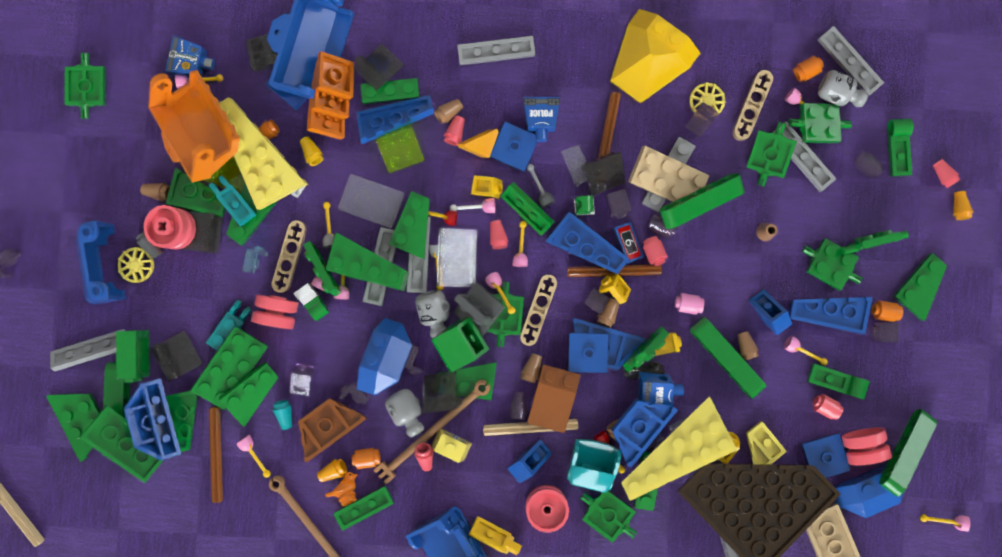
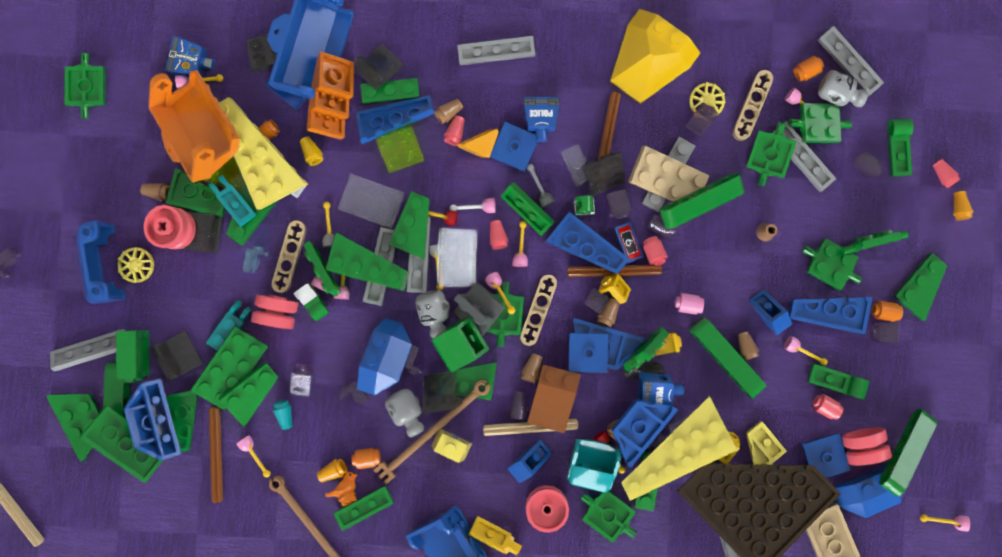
(152, 250): dark grey cone -> none
(326, 426): dark orange wing -> none
(424, 455): coral cone -> none
(487, 186): yellow bracket -> none

